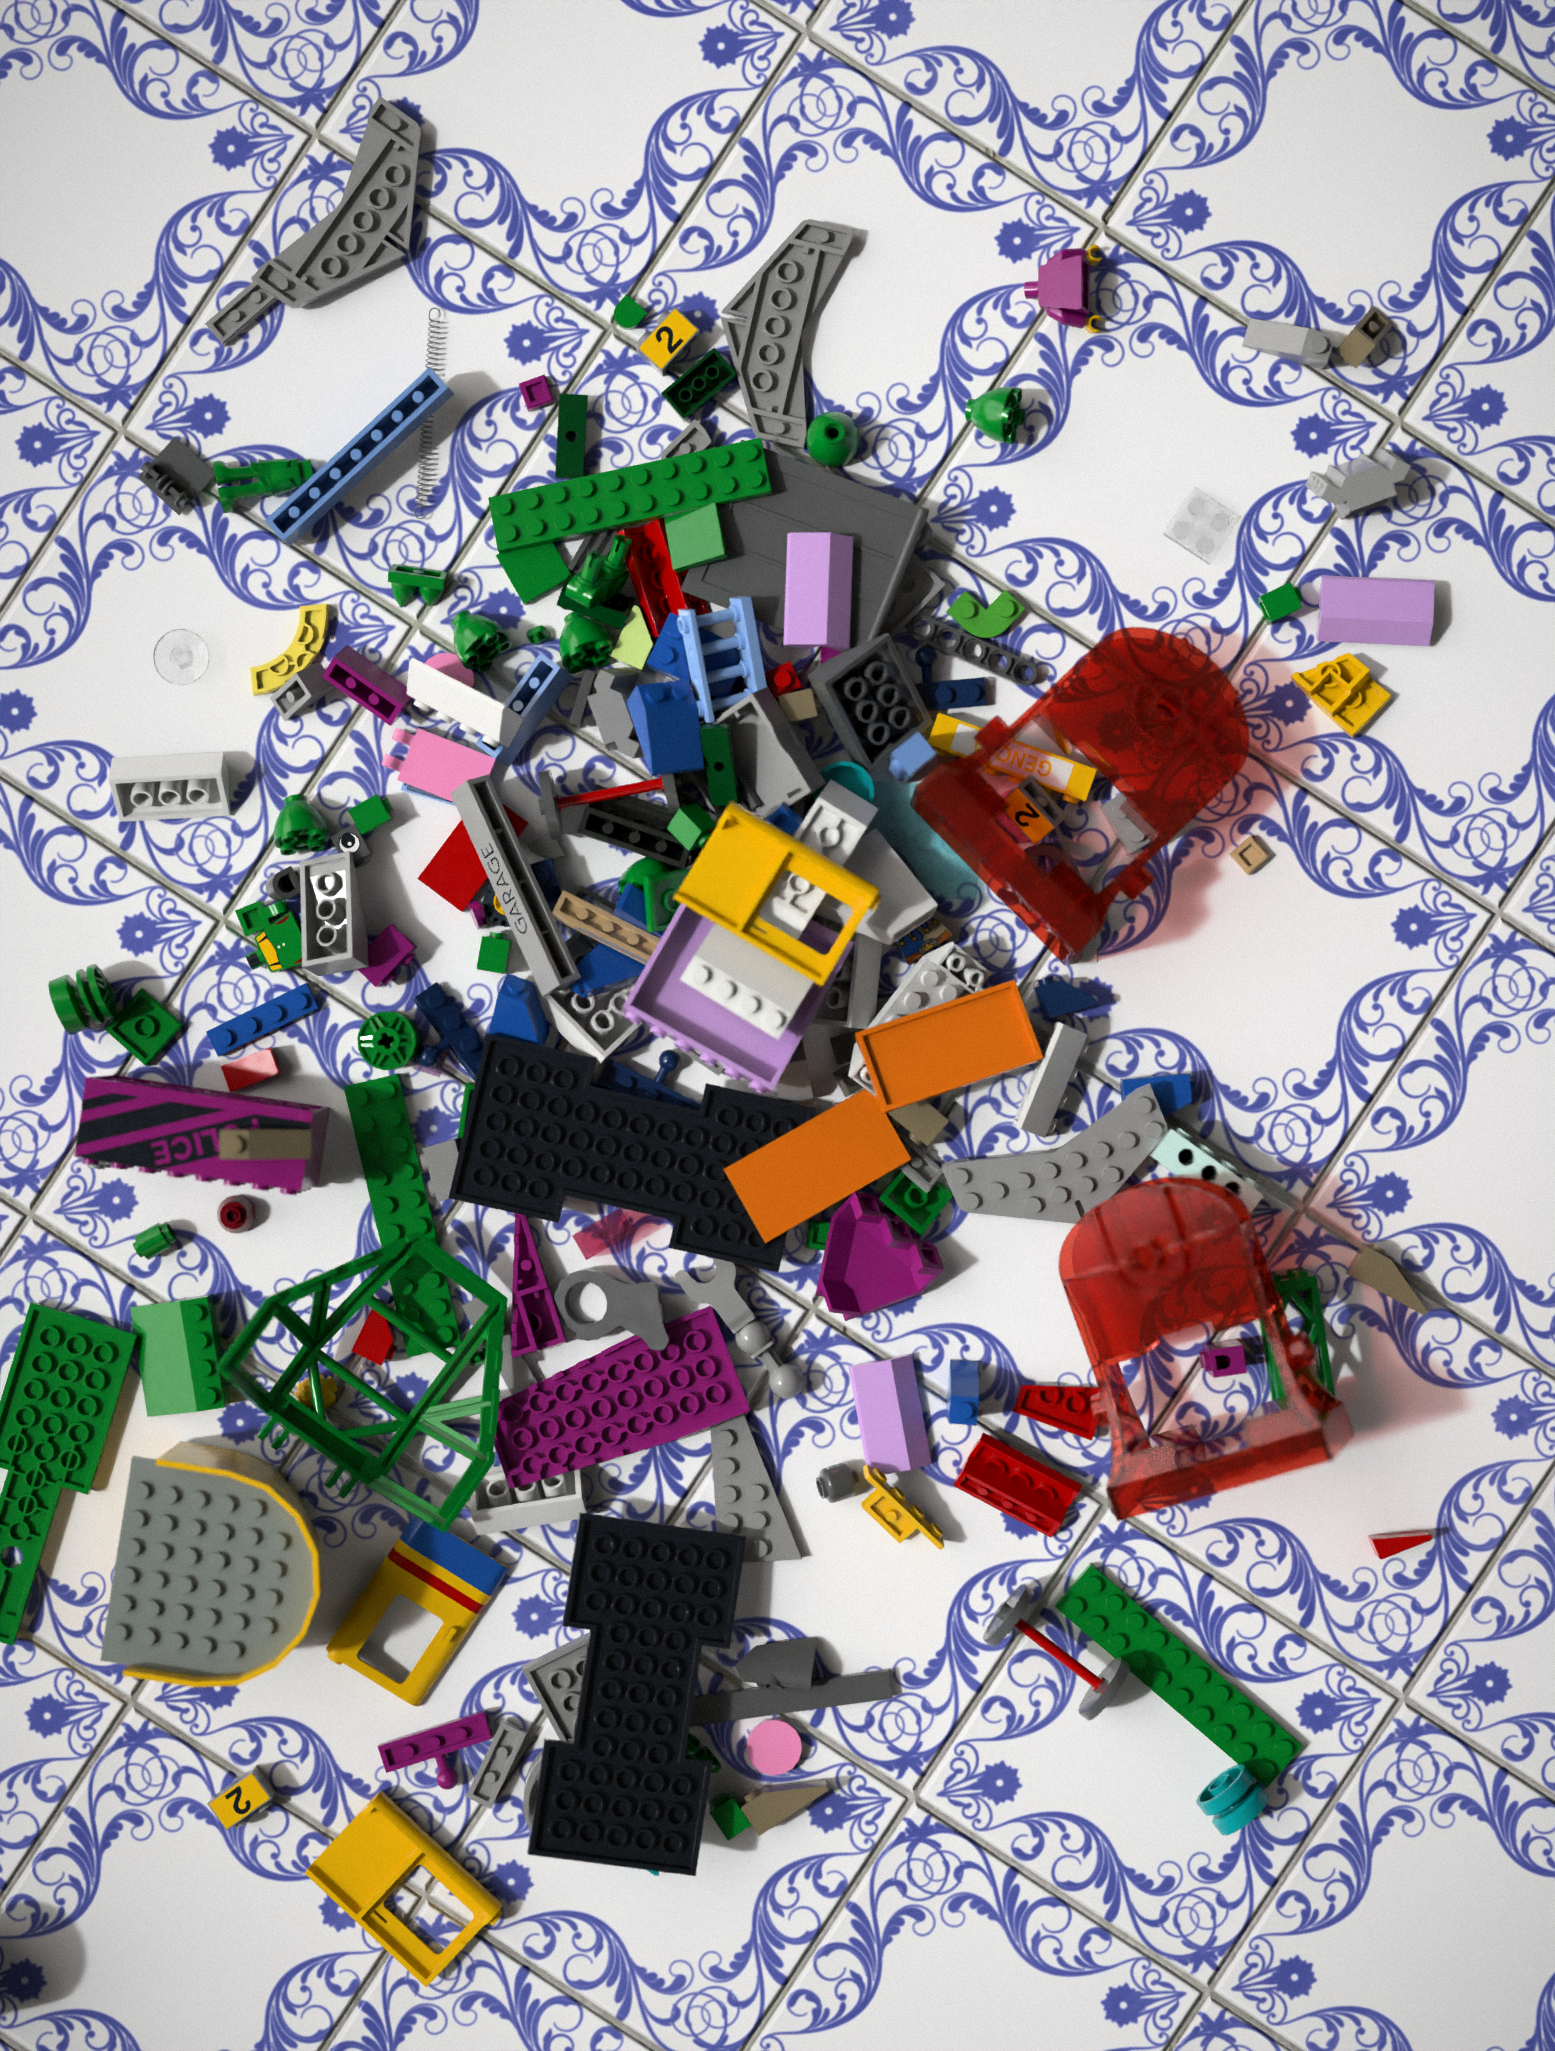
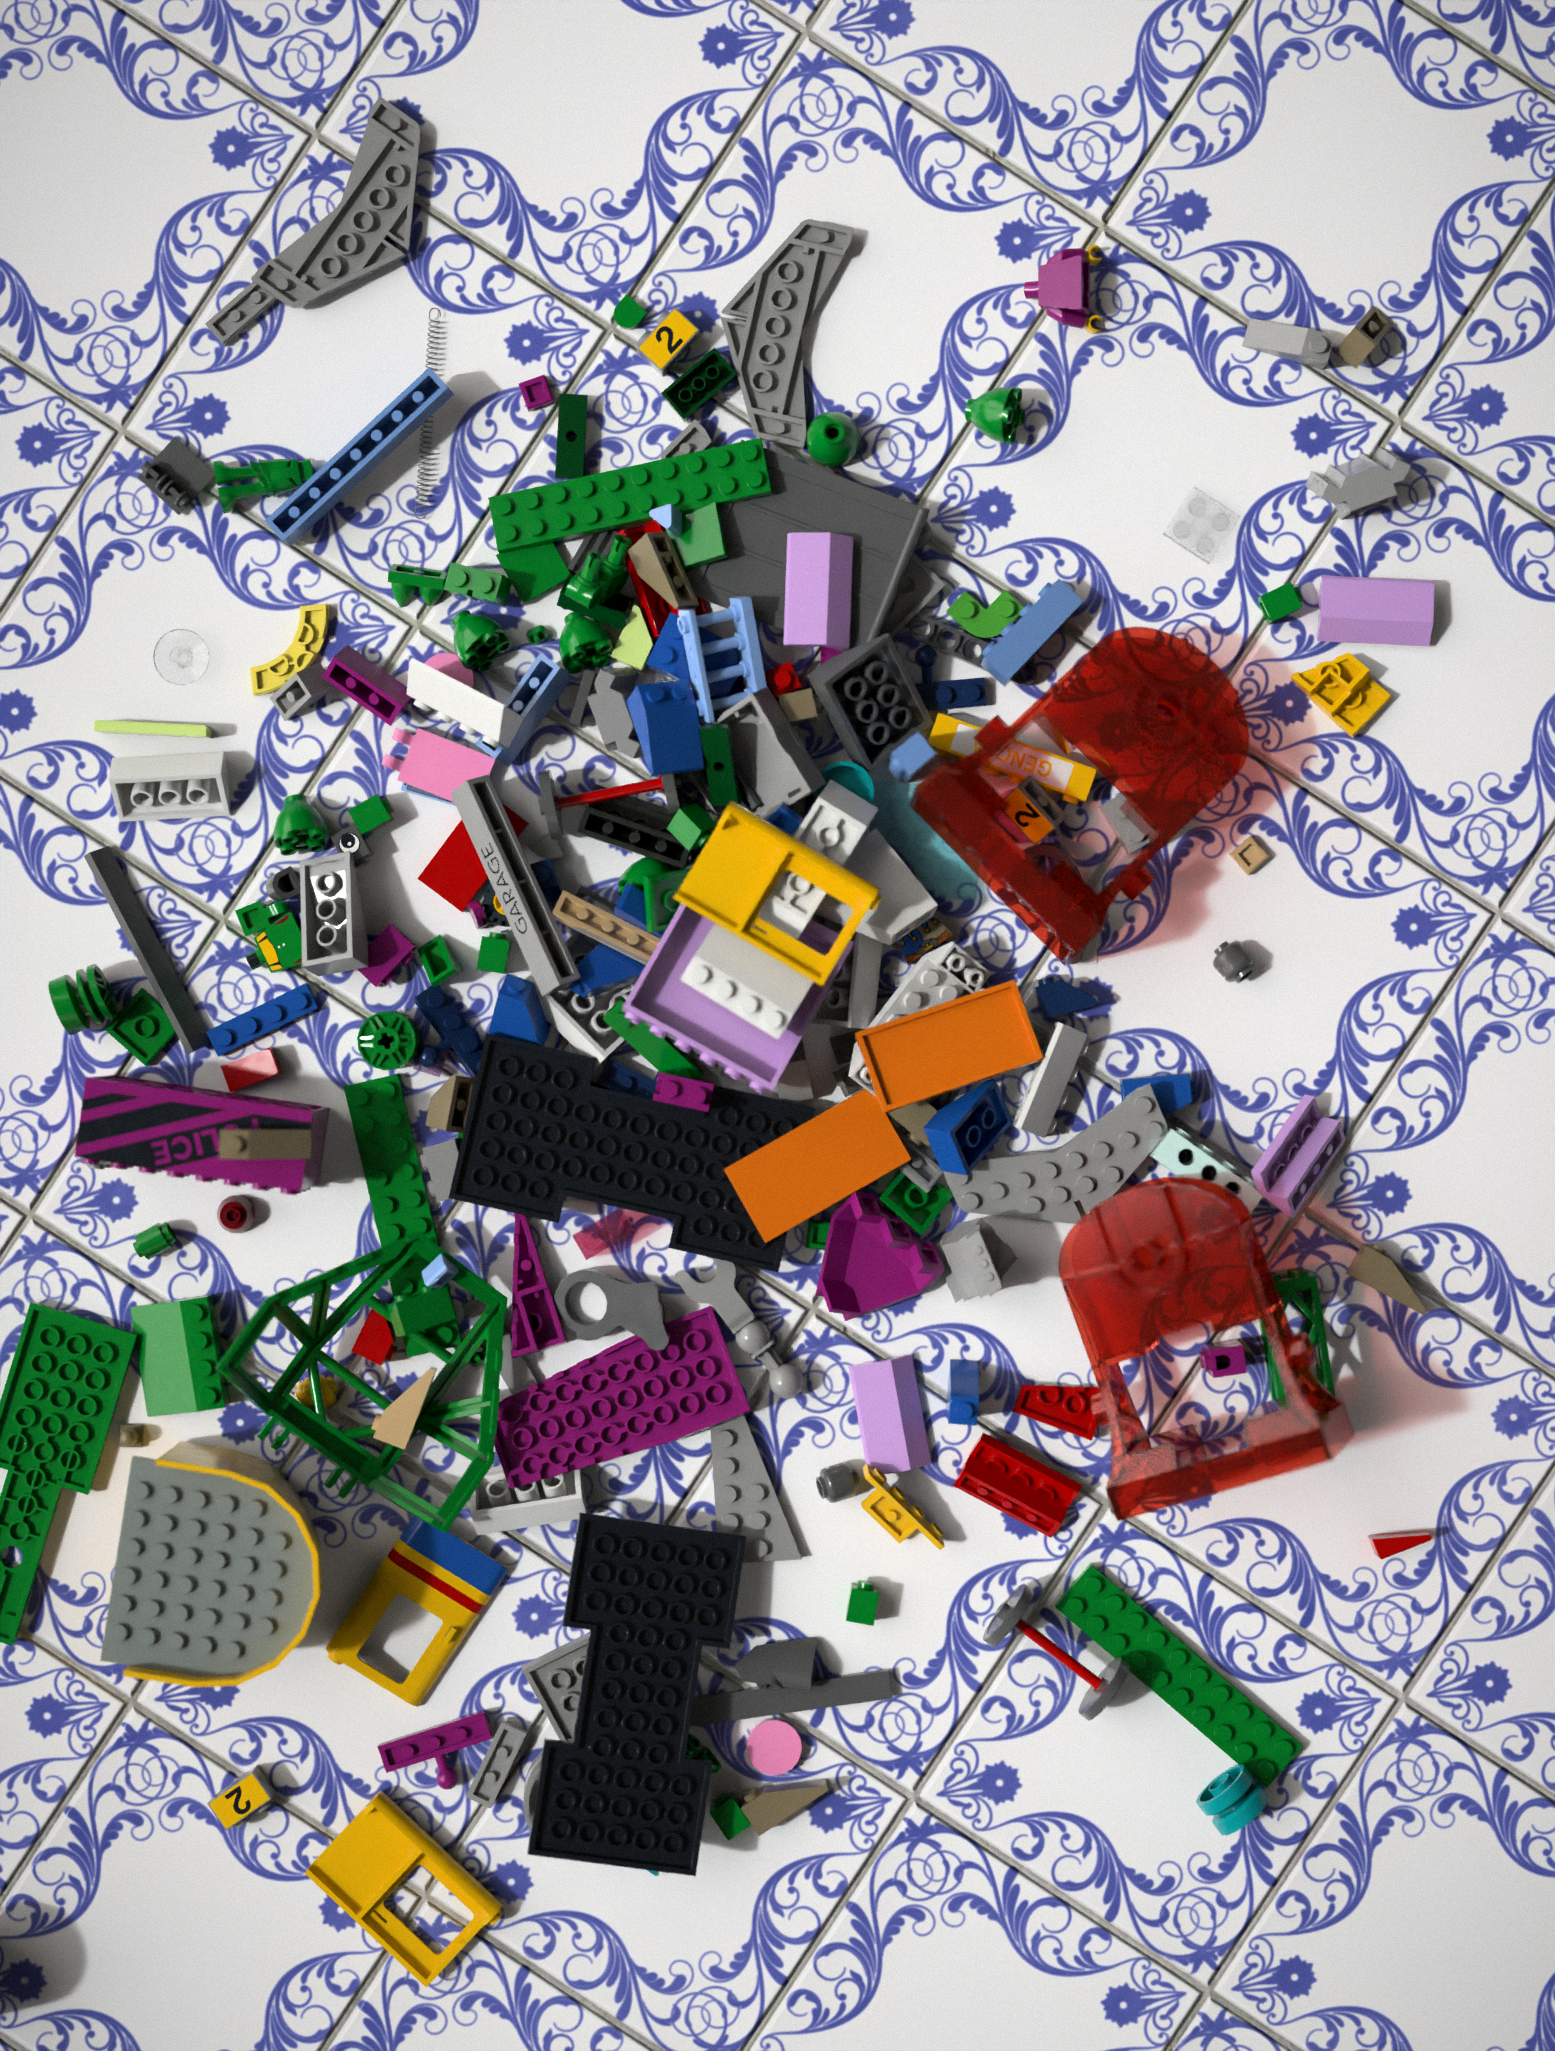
(131, 1435): none -> dark tan piece
(147, 949): none -> dark grey tile
(152, 729): none -> yellowish green tile
(401, 1416): none -> tan slope
(420, 1311): none -> green piece
(439, 961): none -> green slope
(439, 1272): none -> light blue slope
(451, 1104): none -> dark tan slope
(486, 585): none -> green piece
(657, 1051): none -> green plate
(661, 569): none -> dark tan slope
(668, 517): none -> light blue slope
(683, 1091): none -> magenta brick
(862, 1603): none -> green brick
(968, 1128): none -> blue slope
(974, 1259): none -> light grey slope
(1031, 632): none -> medium blue brick
(1233, 961): none -> dark grey head
(1297, 1157): none -> lavender slope

